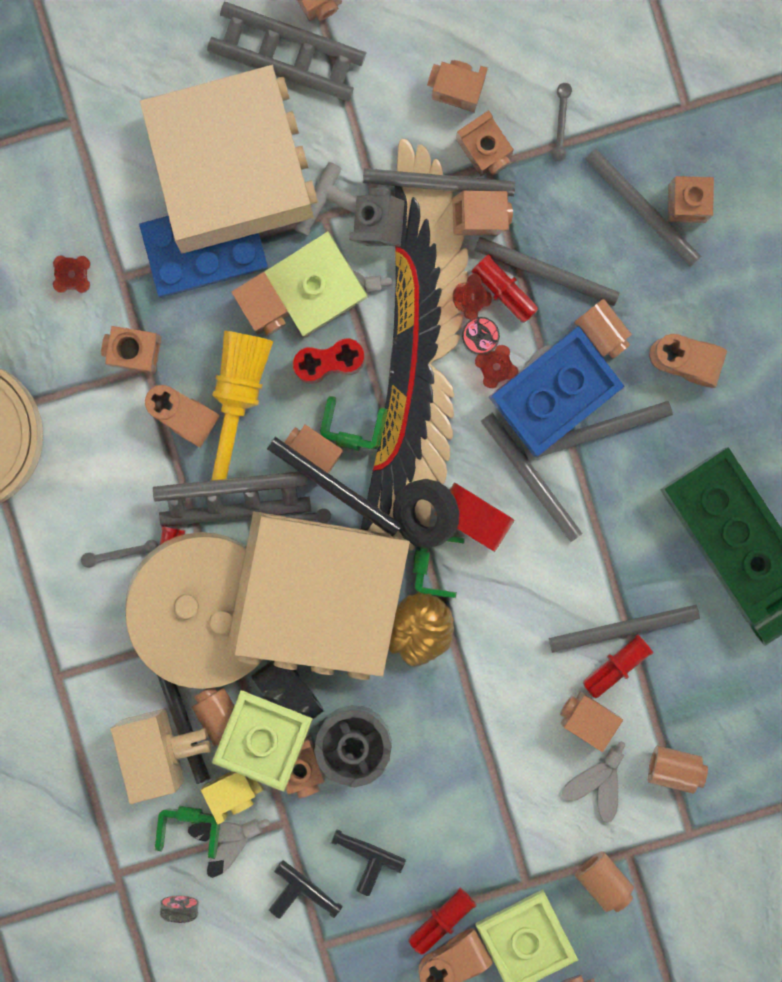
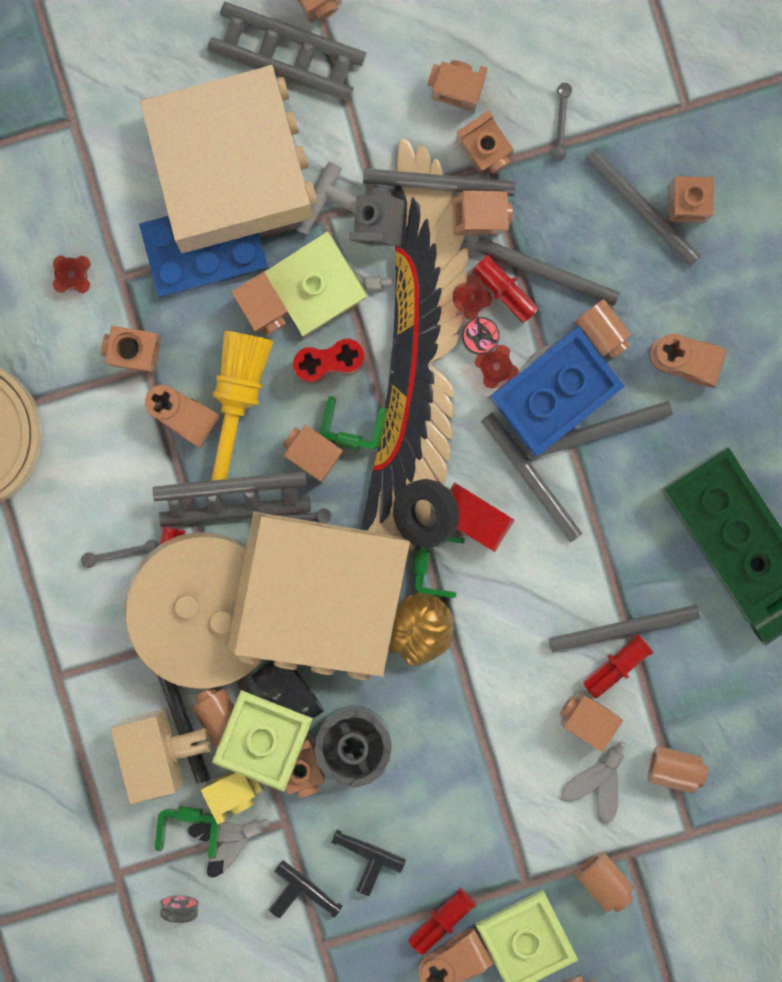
(334, 486): black bar -> none

